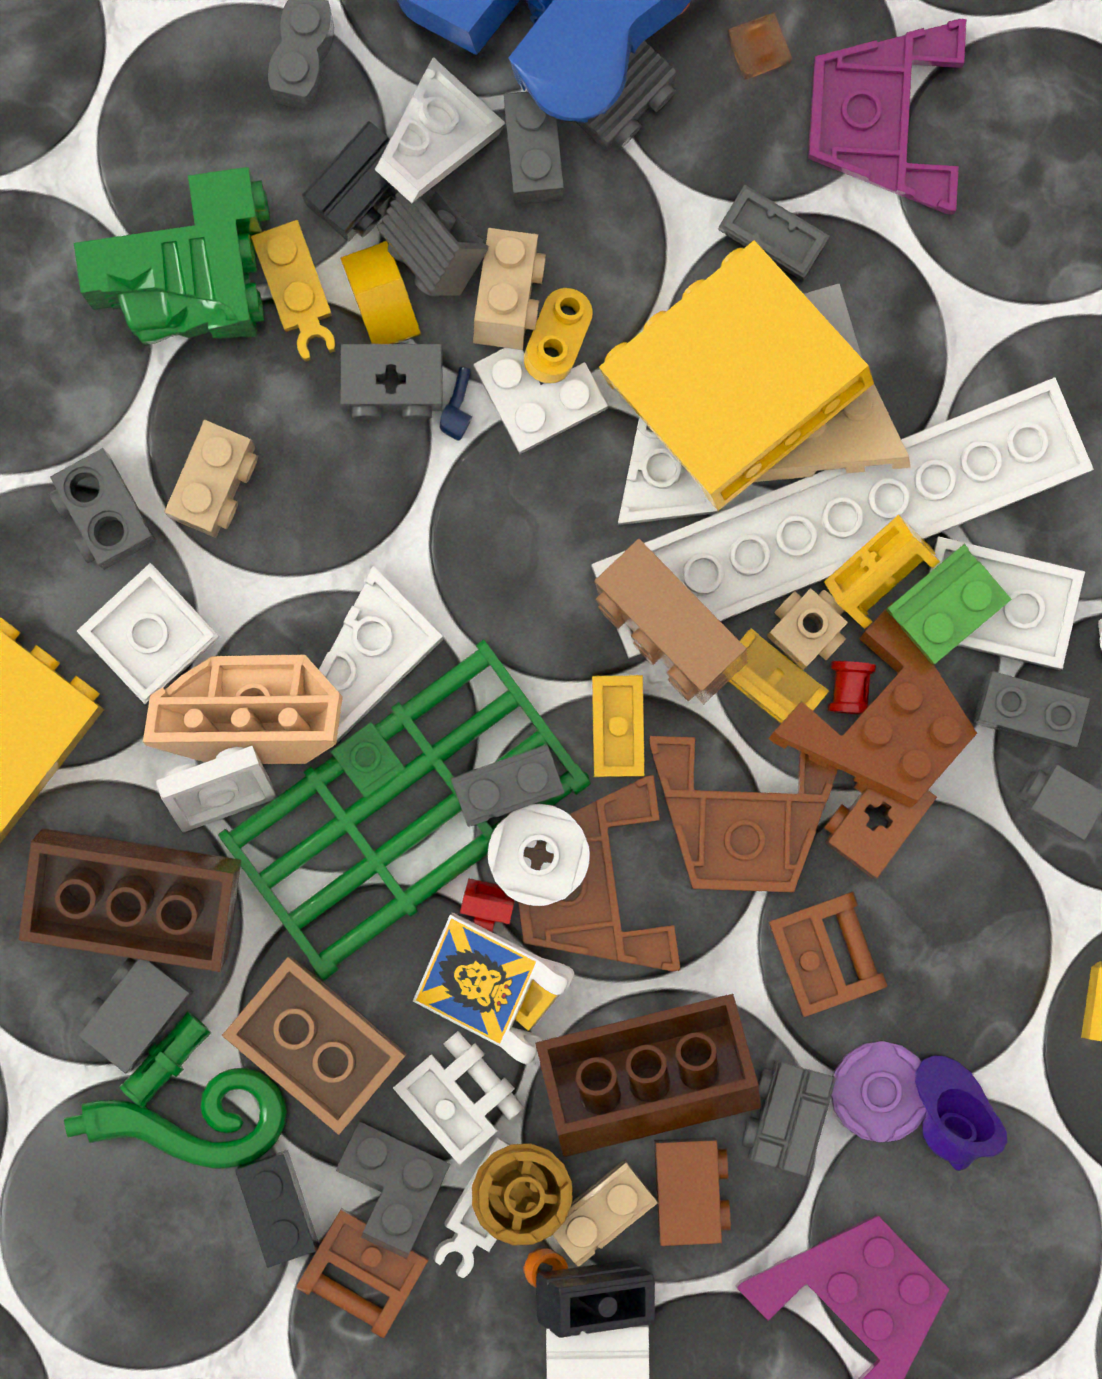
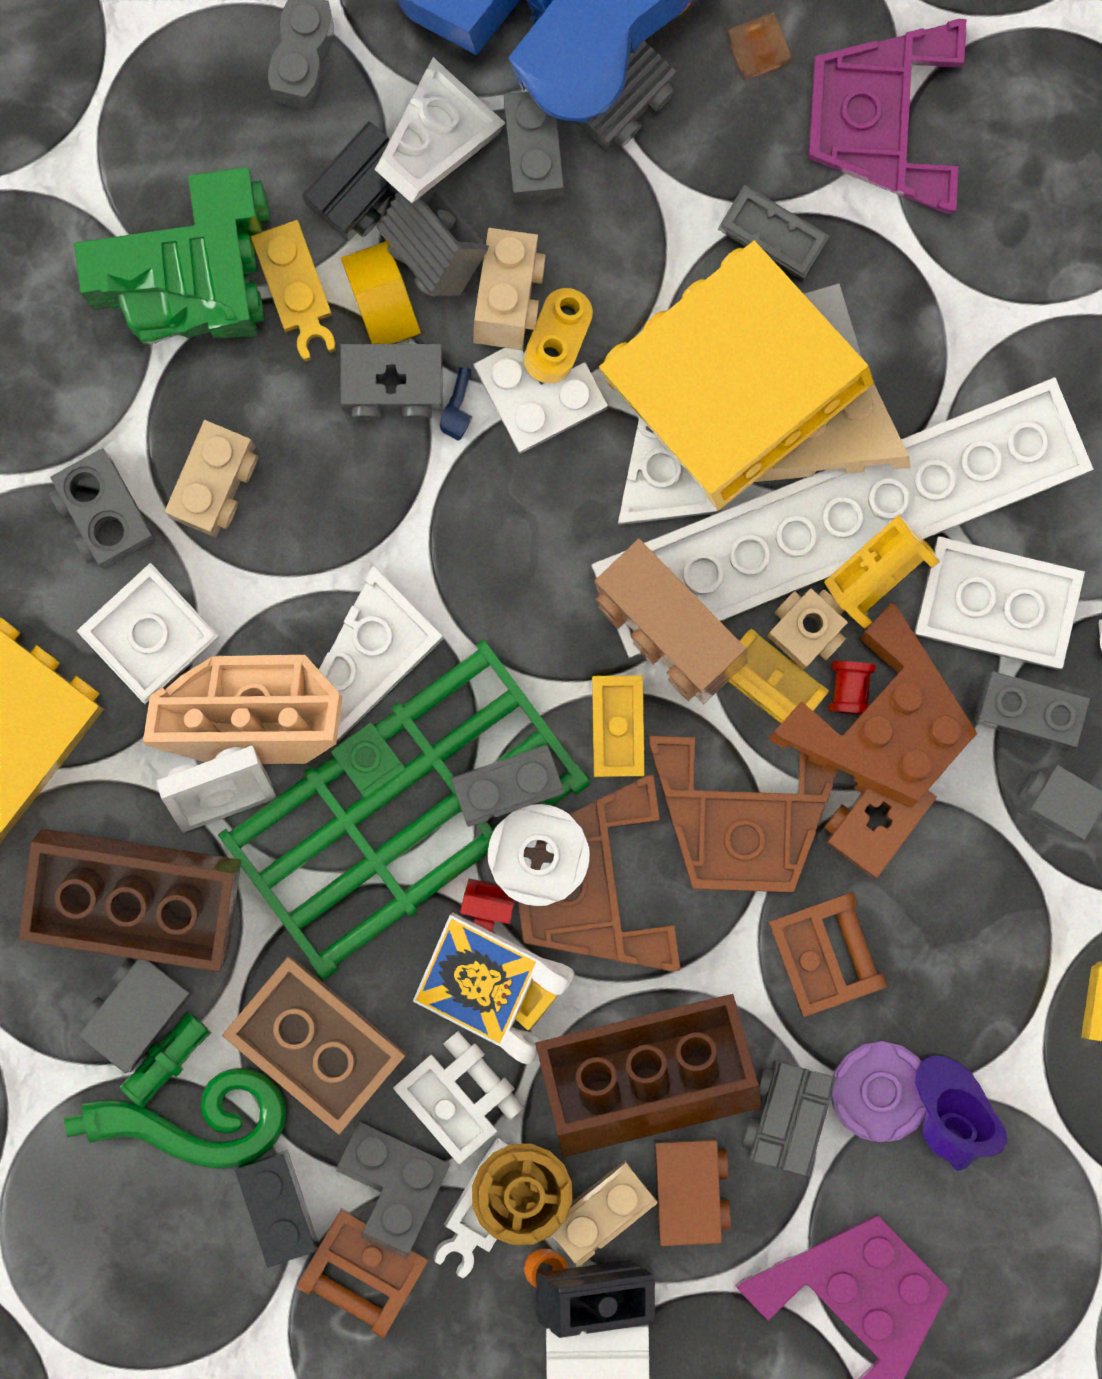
(948, 604): bright green plate -> none

